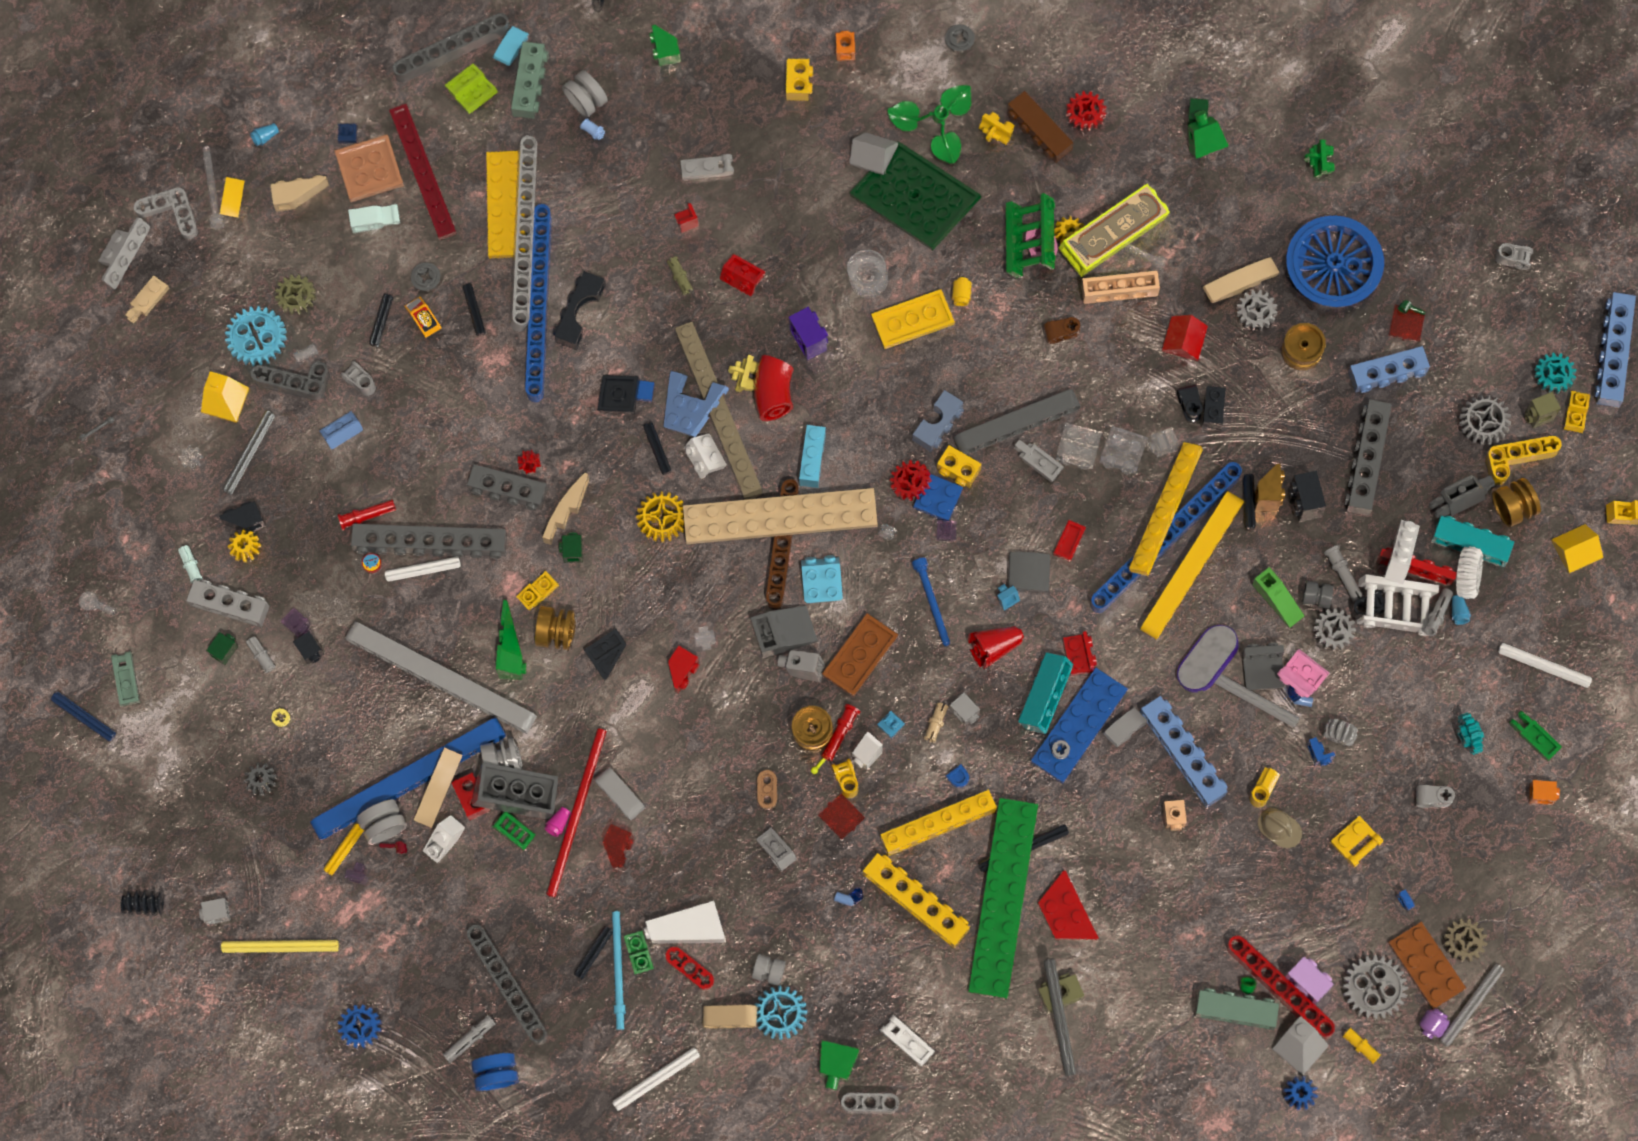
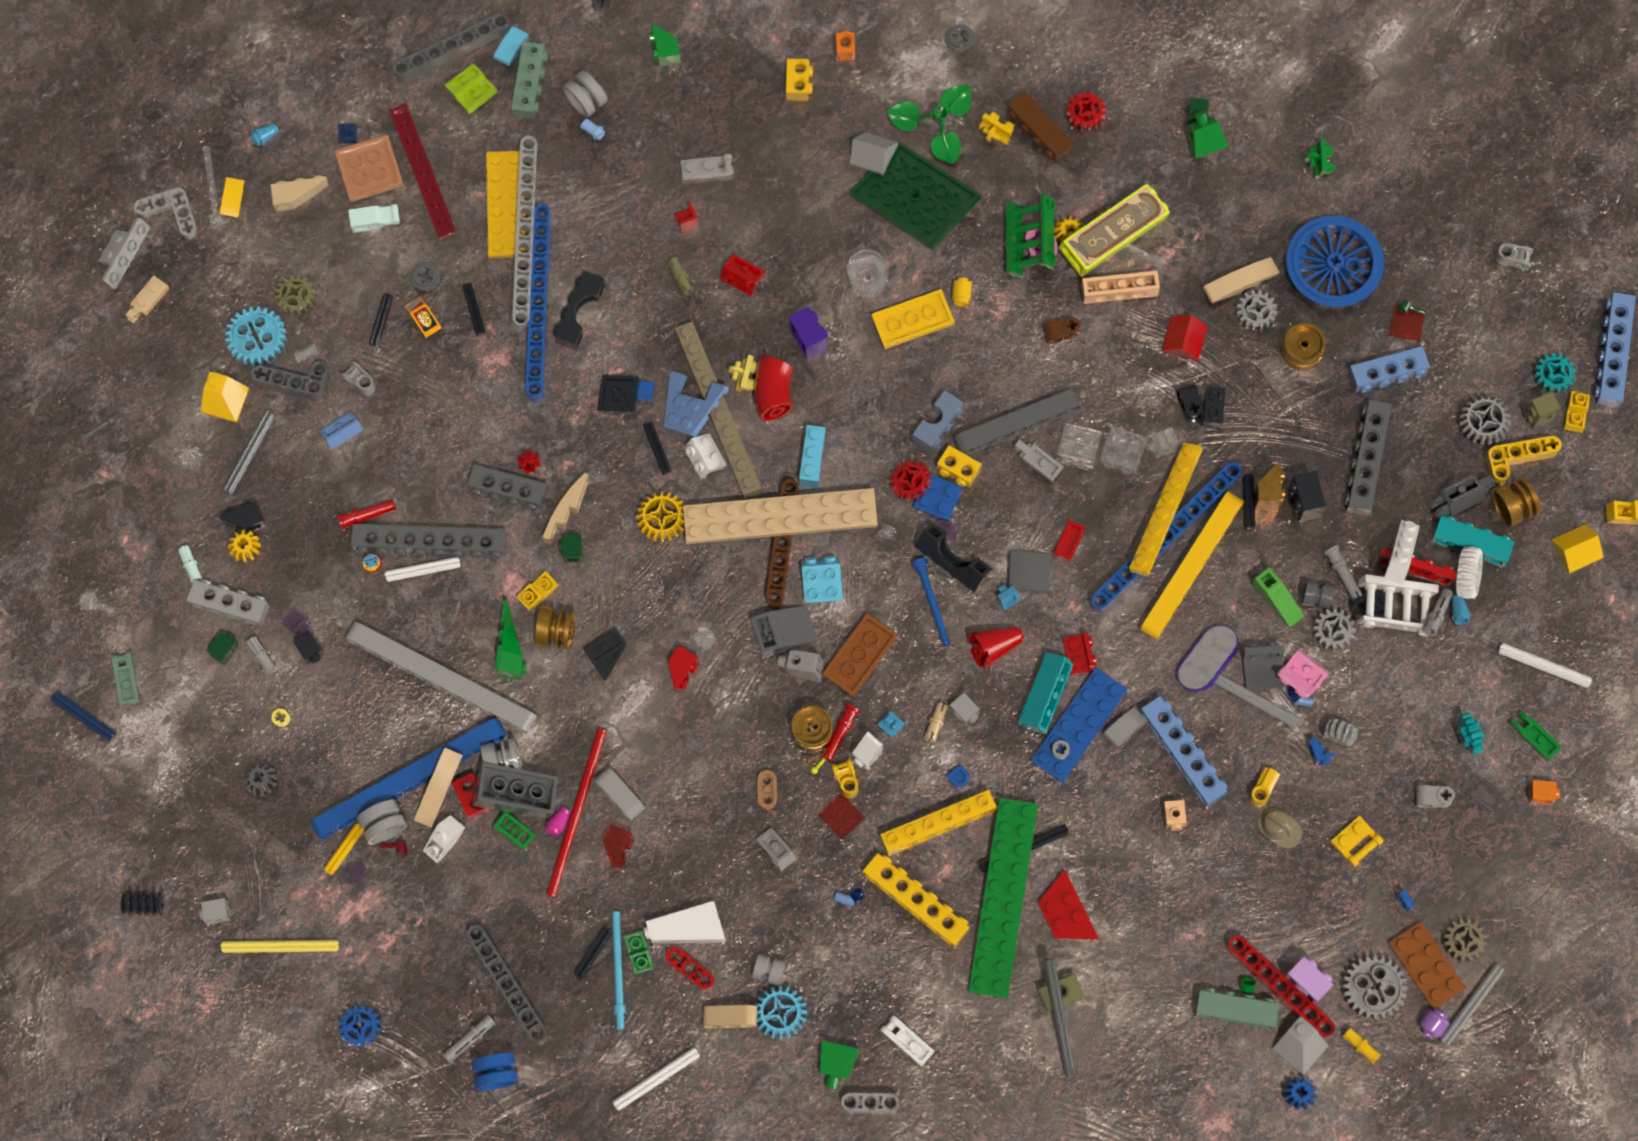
(935, 546): none -> black arch

